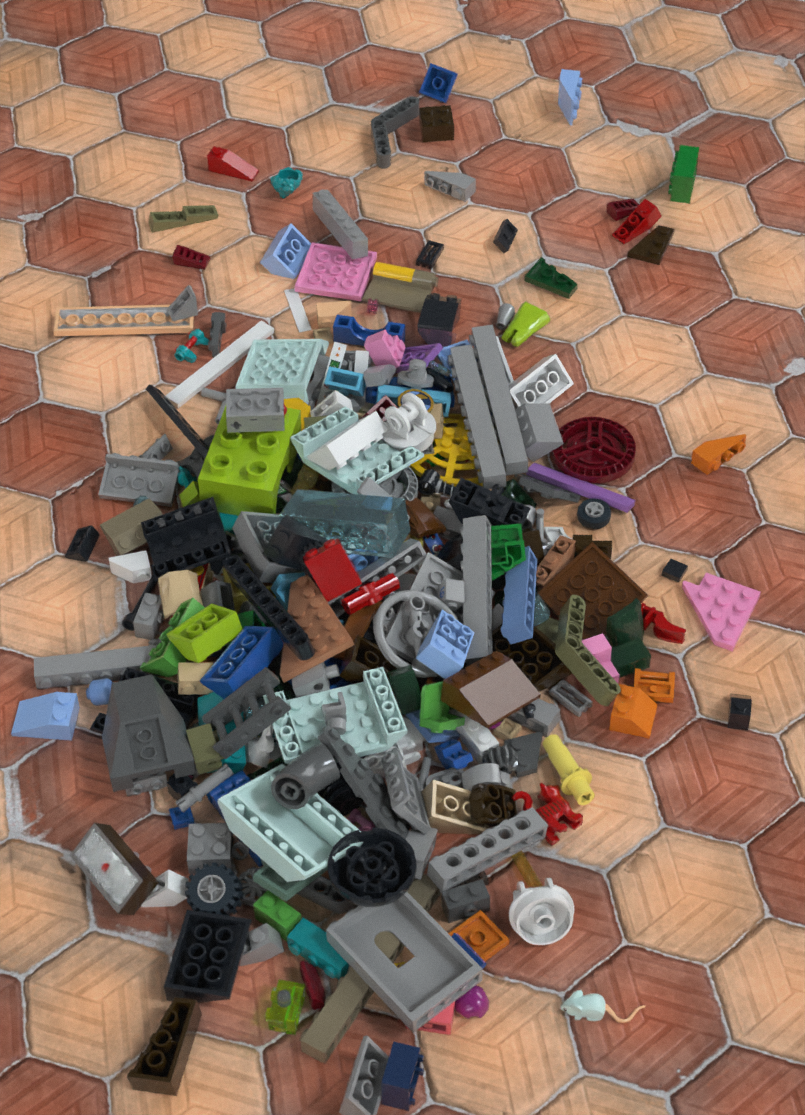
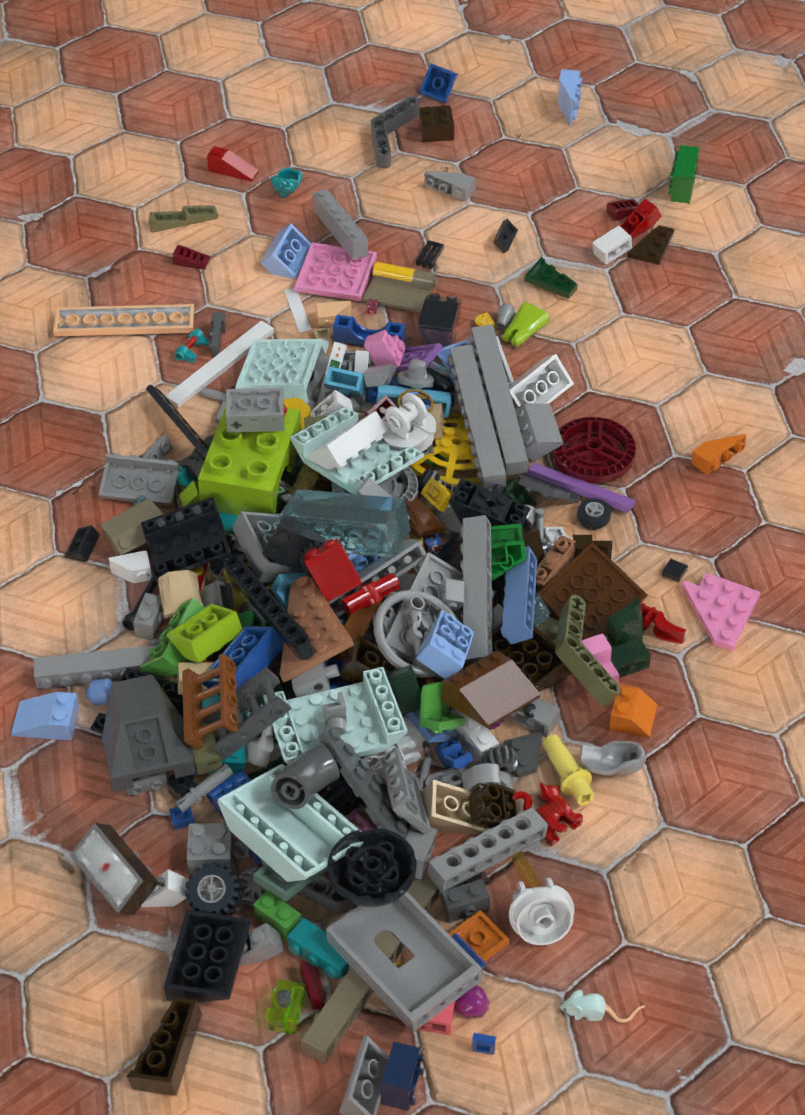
(184, 305): light grey slope -> none
(194, 696): none -> dark orange fence
(437, 494): none -> yellow slope
(483, 320): none -> yellow tile
(483, 1043): none -> blue tile
(507, 729): tan tile -> none
(568, 700): light grey tile -> none
(612, 245): none -> white brick
(613, 758): none -> light grey hair
(657, 690): orange plate -> none
(739, 711): black slope -> none

